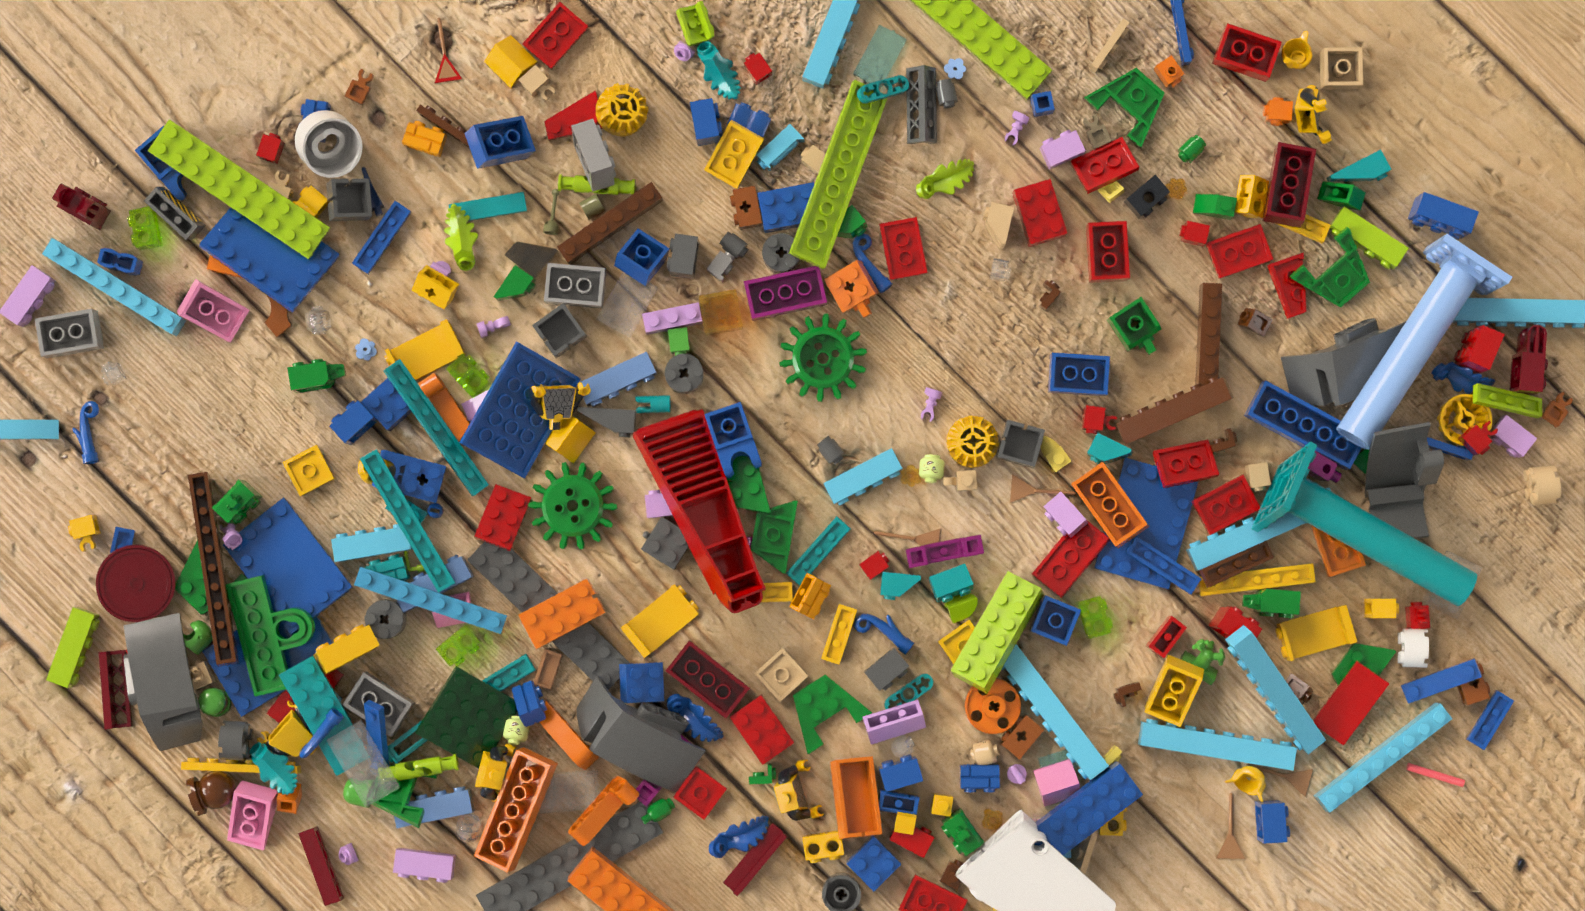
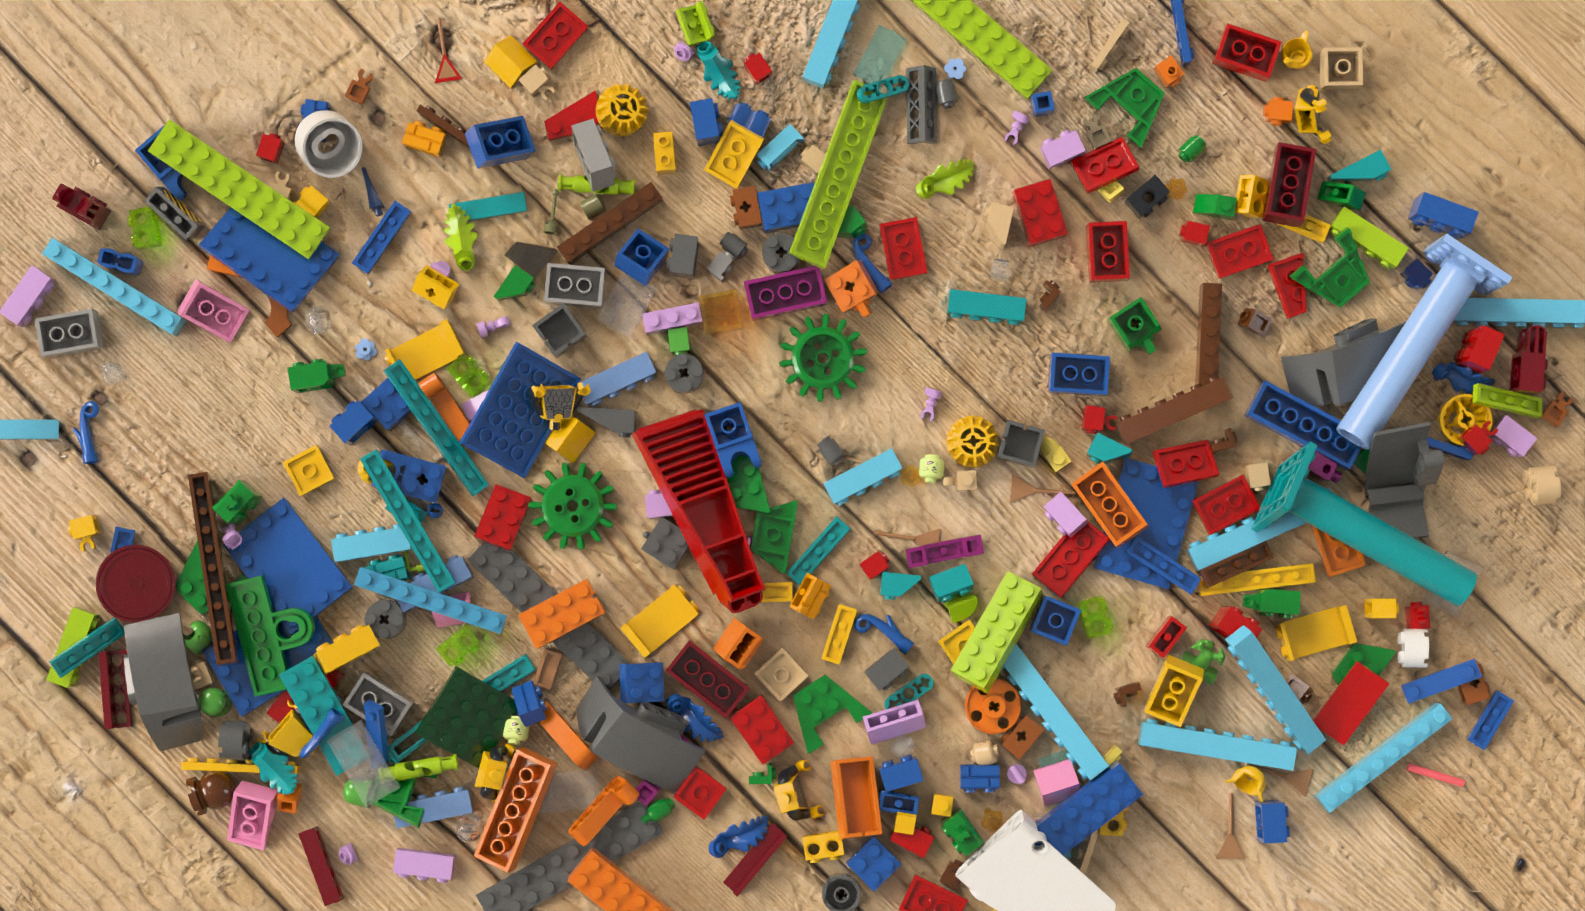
(87, 647): none -> teal tile
(349, 201): dark grey piece -> none
(658, 404): teal hinge -> none
(664, 153): none -> yellow brick
(738, 644): none -> orange brick
(986, 306): none -> teal brick
(1416, 275): none -> clear blue brick

